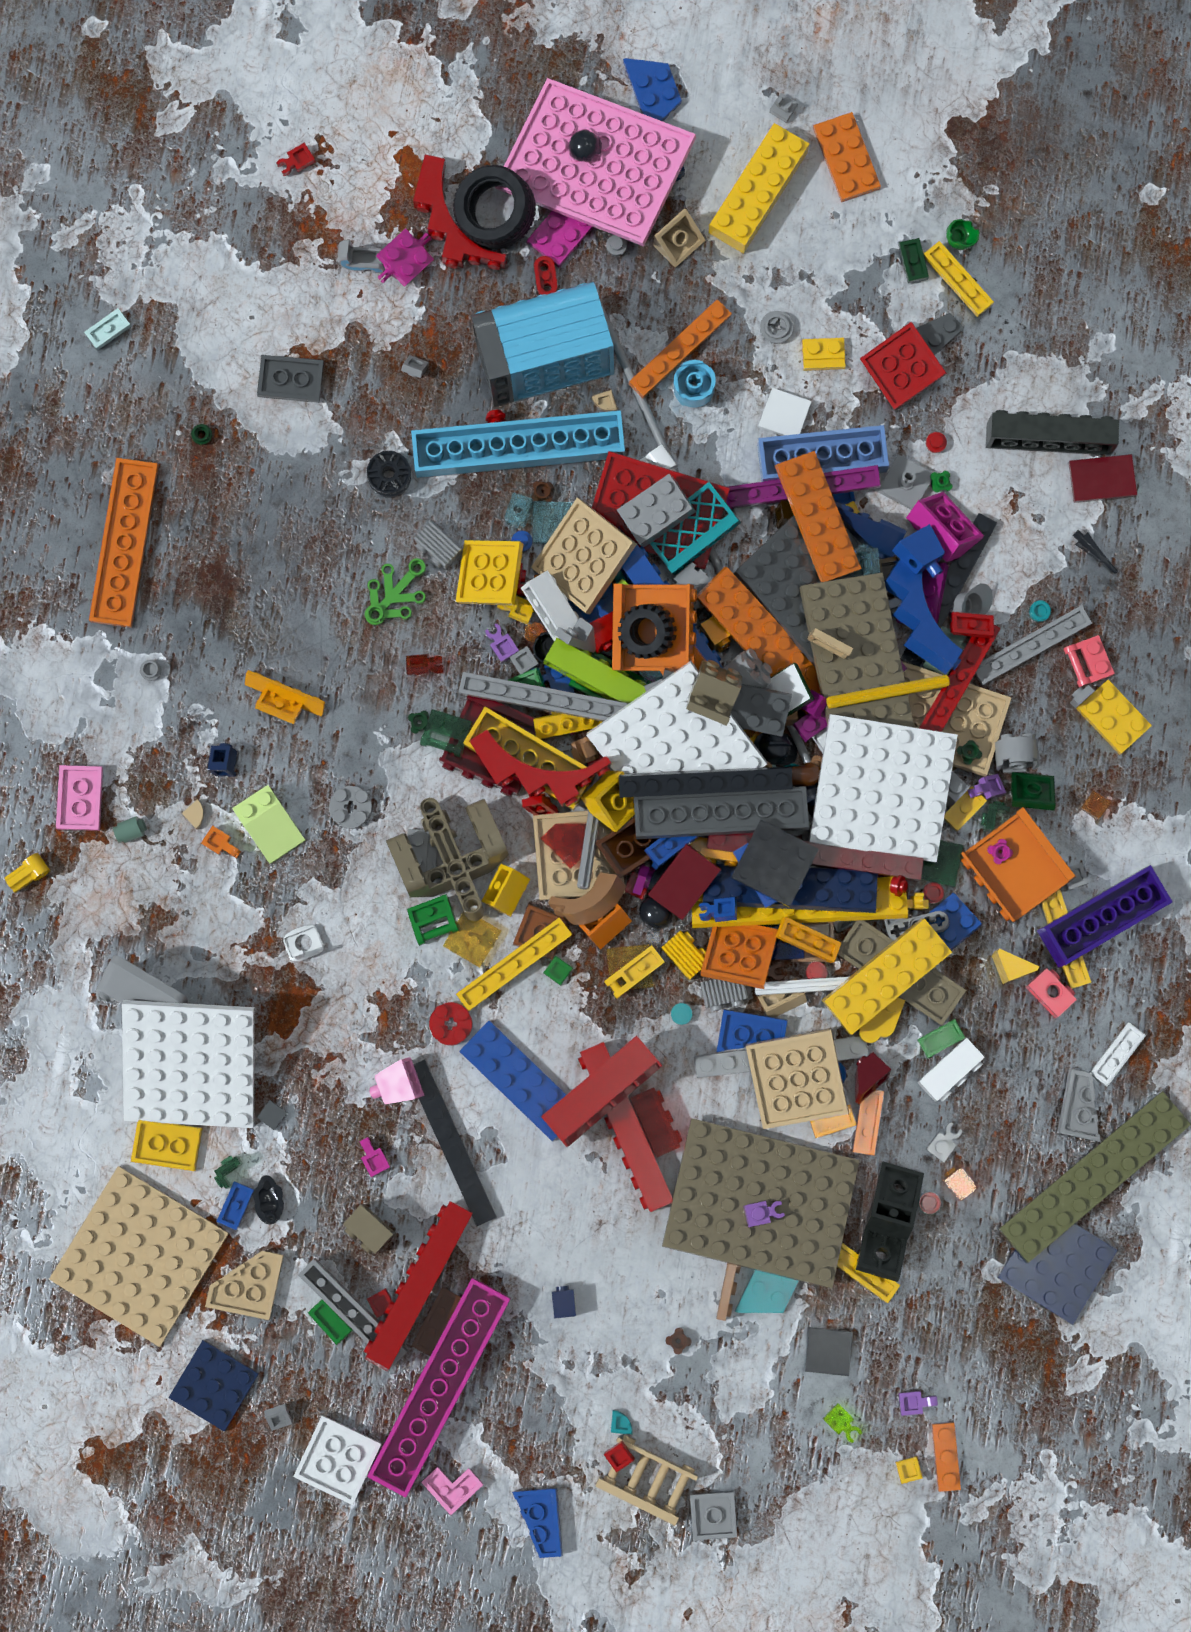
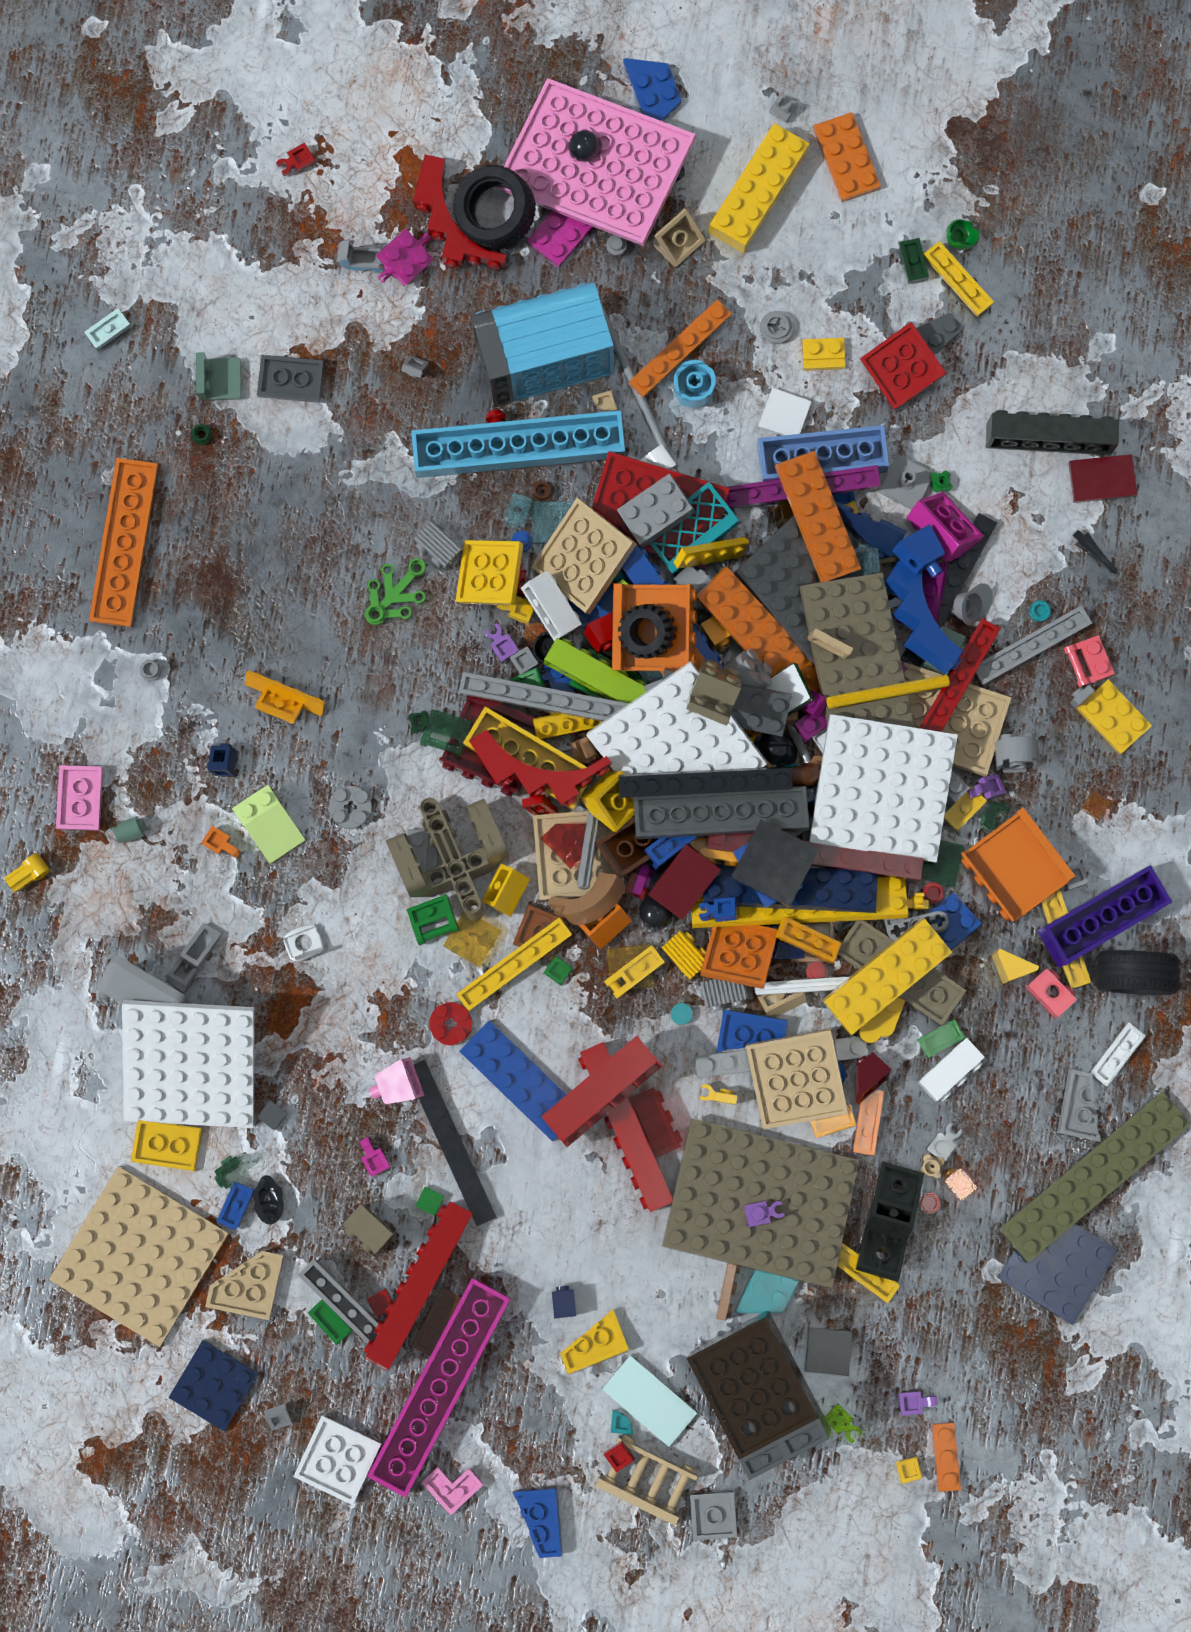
(193, 957): none -> light grey slope
(194, 814): tan tile -> none
(218, 378): none -> sand green bracket
(385, 462): black wheel -> none
(421, 664): clear red plate -> none
(429, 1201): none -> green tile
(545, 278): red plate -> none
(580, 636): light grey slope -> none
(596, 1345): none -> yellow wing
(649, 1401): none -> light aqua tile
(678, 1347): reddish brown plate -> none
(711, 552): none -> yellow plate
(723, 1096): none -> yellow plate
(759, 1395): none -> dark brown piece
(898, 885): red plate -> none
(936, 442): red plate -> none
(937, 1162): none -> tan plate
(969, 746): dark green plate -> none
(972, 625): red plate -> none
(999, 857): dark pink plate -> none
(1033, 791): dark green tile -> none
(1137, 972): none -> black tyre

